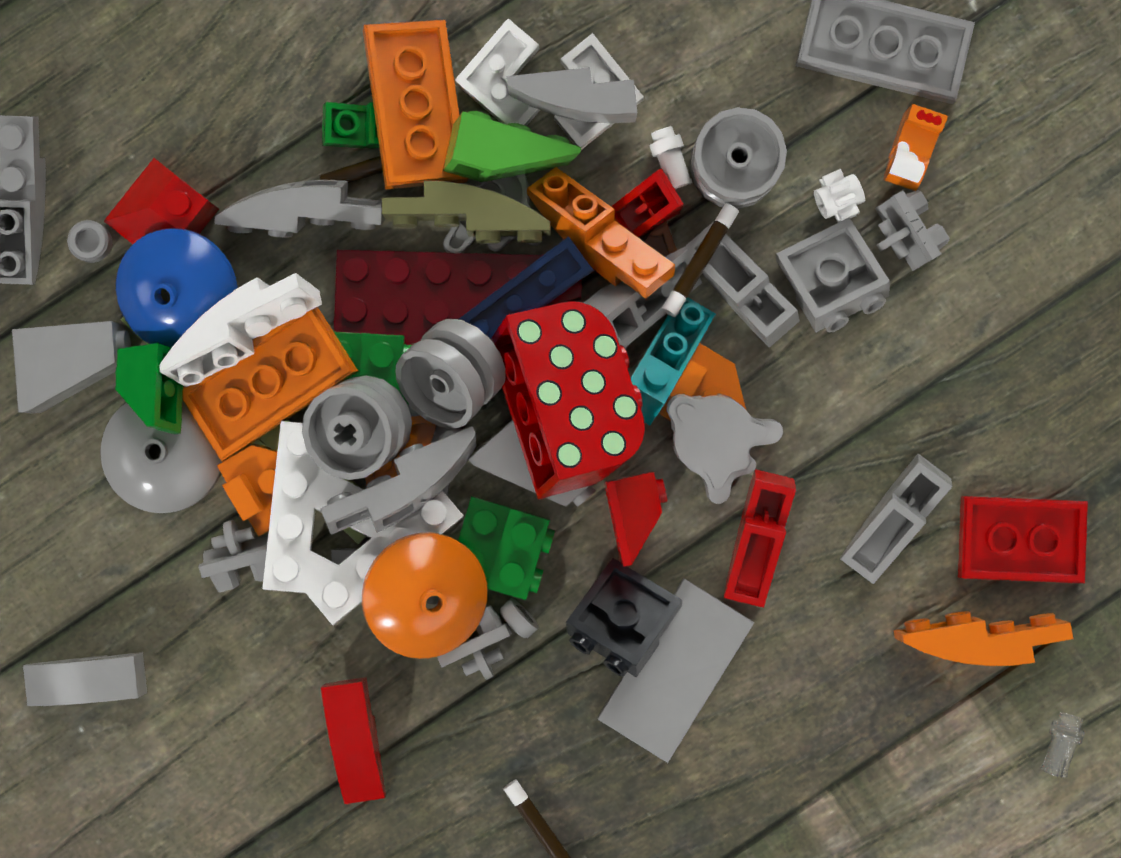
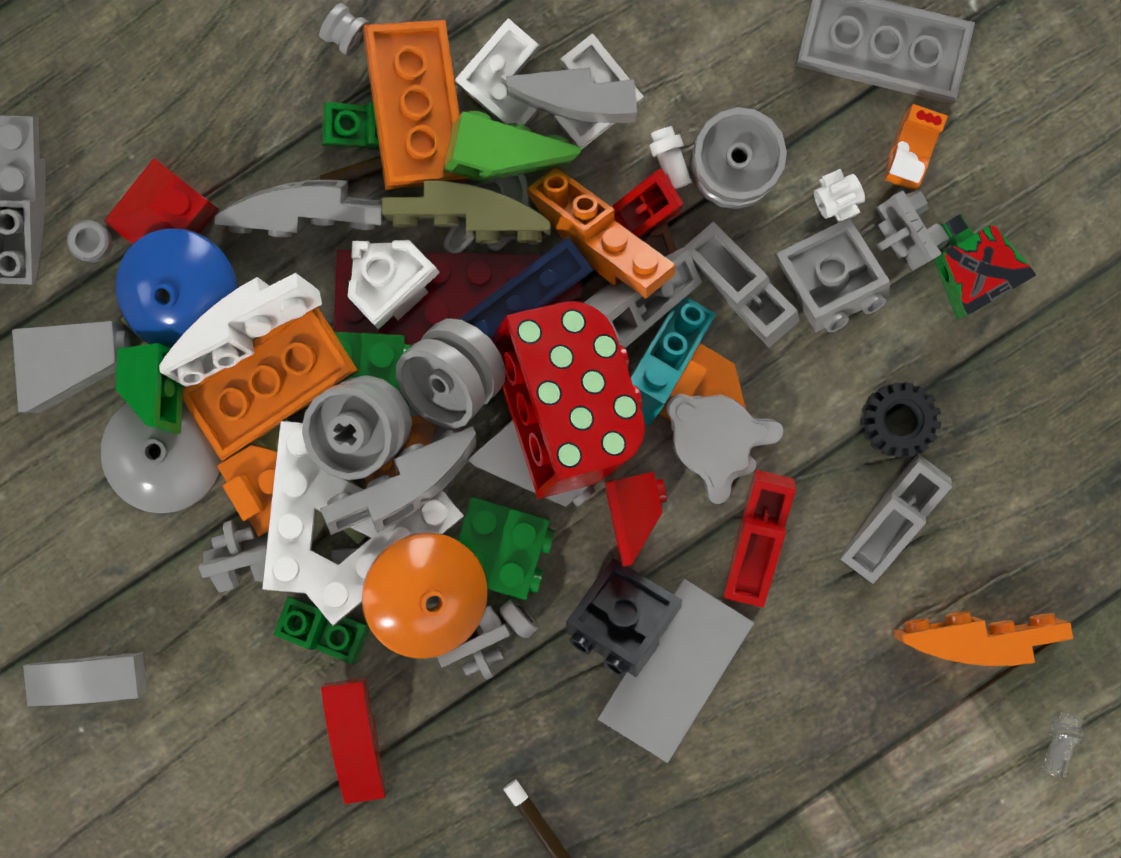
(309, 628): none -> green slope
(343, 29): none -> light grey wheel
(388, 279): none -> white plate
(700, 260): dark brown bar -> none
(925, 419): none -> black tyre
(978, 266): none -> torso
(1022, 539): red tile -> none

